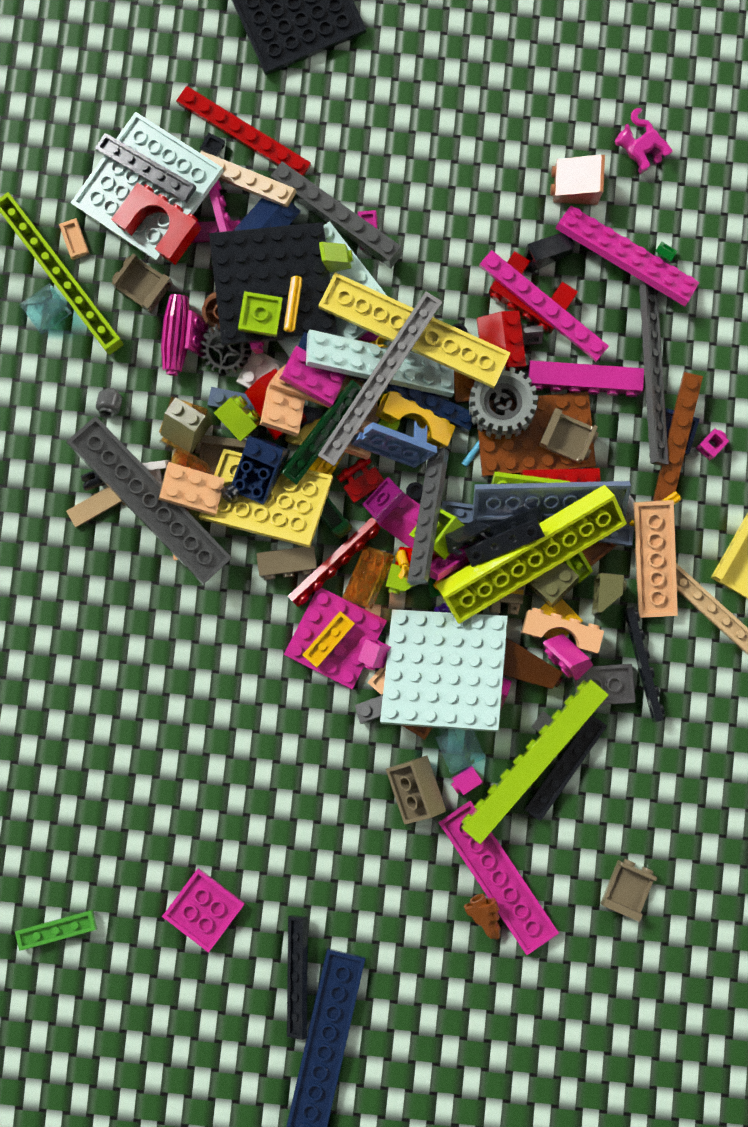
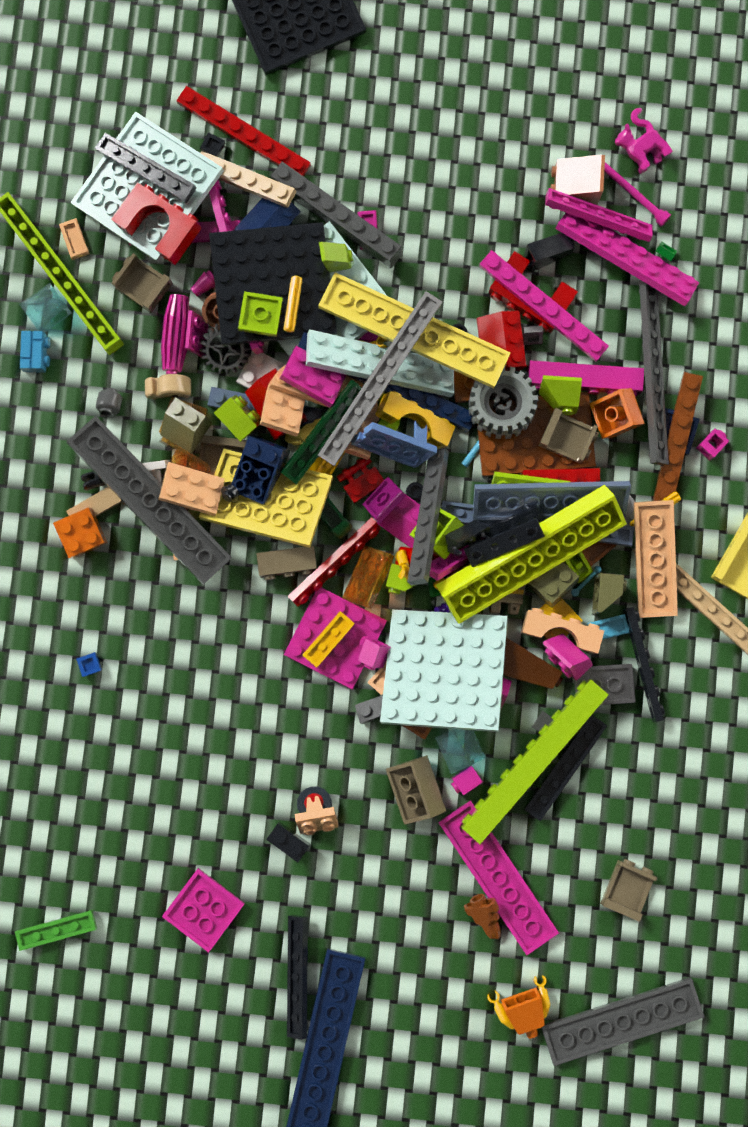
(34, 351): none -> dark azure brick
(80, 533): none -> orange brick
(89, 664): none -> blue plate
(168, 385): none -> tan animal
(204, 283): none -> dark pink cone
(288, 841): none -> black brick
(315, 811): none -> light nougat plate
(524, 1010): none -> orange torso
(561, 393): none -> lime slope
(575, 592): none -> medium azure hinge
(598, 214): none -> dark pink plate
(613, 626): none -> medium azure tile
(617, 413): none -> orange brick
(622, 1021): none -> dark grey plate
(660, 215): none -> dark pink piece

